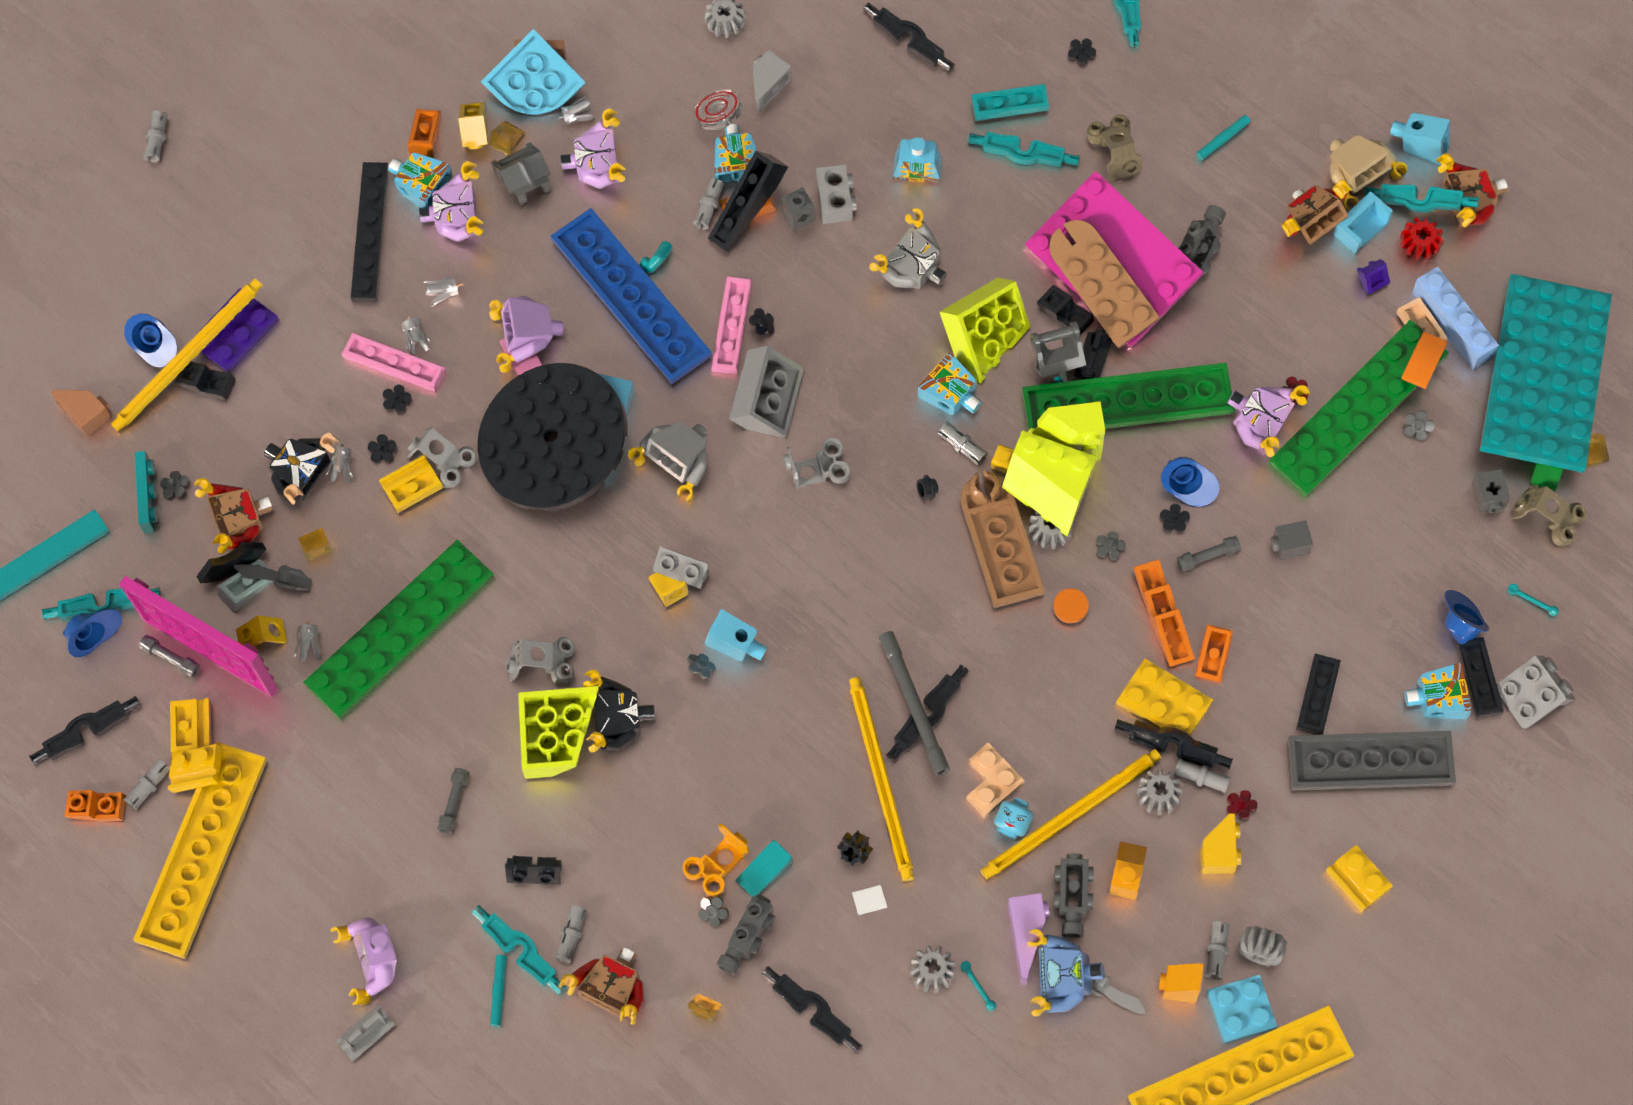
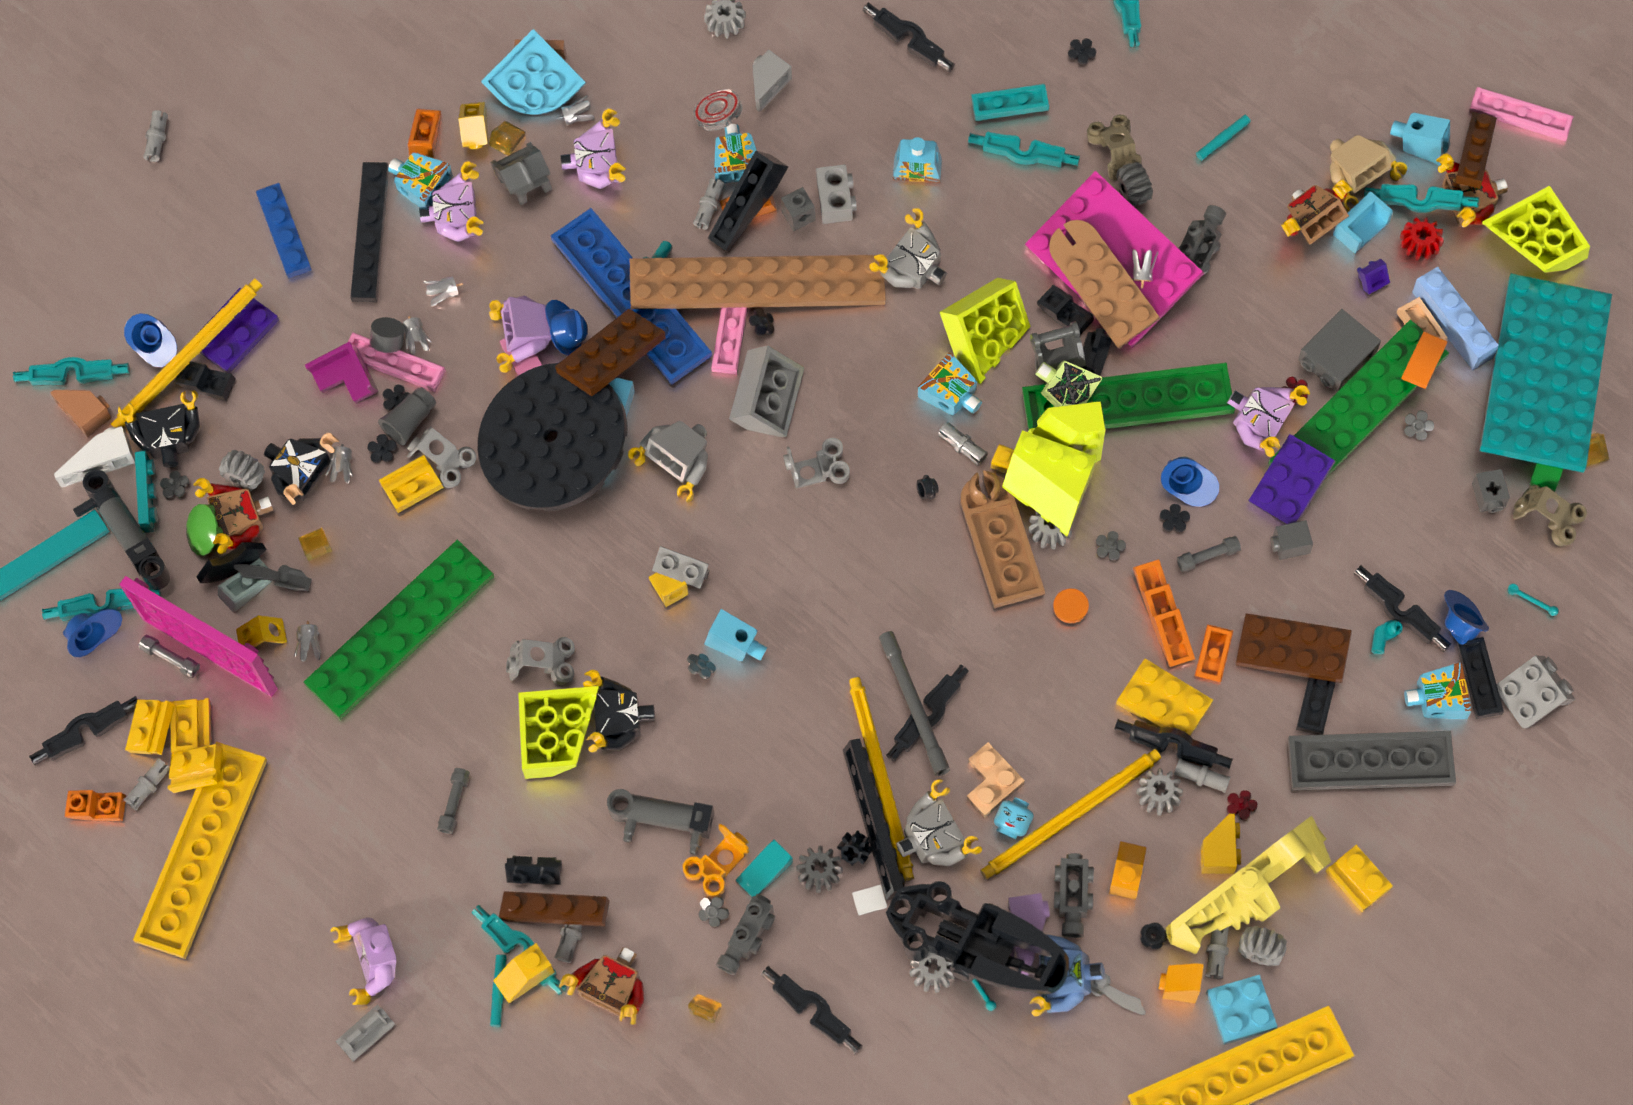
(57, 373): none -> teal piece
(103, 452): none -> white slope
(124, 527): none -> black piece
(149, 727): none -> yellow plate
(165, 430): none -> black torso
(202, 529): none -> bright green dish
(241, 470): none -> light grey gear
(283, 230): none -> blue plate
(345, 366): none -> magenta panel
(386, 335): none -> dark grey piece
(407, 415): none -> dark grey plant
(523, 973): none -> yellow slope
(554, 908): none -> reddish brown plate
(566, 326): none -> blue piece
(610, 352): none -> reddish brown plate
(663, 813): none -> dark grey piece
(755, 282): none -> medium nougat plate
(824, 861): none -> dark grey gear
(871, 811): none -> black plate
(934, 833): none -> light grey torso
(984, 944): none -> black piece
(1067, 383): none -> torso
(1134, 183): none -> dark grey gear
(1145, 273): none -> flat silver piece
(1153, 928): none -> black plate
(1247, 891): none -> light yellow piece
(1291, 480): none -> dark purple plate
(1294, 648): none -> reddish brown plate
(1338, 349): none -> dark grey panel
(1384, 633): none -> teal arm
(1412, 618): none -> black piece
(1476, 150): none -> reddish brown plate
(1522, 113): none -> bright pink tile
(1541, 232): none -> neon yellow wedge

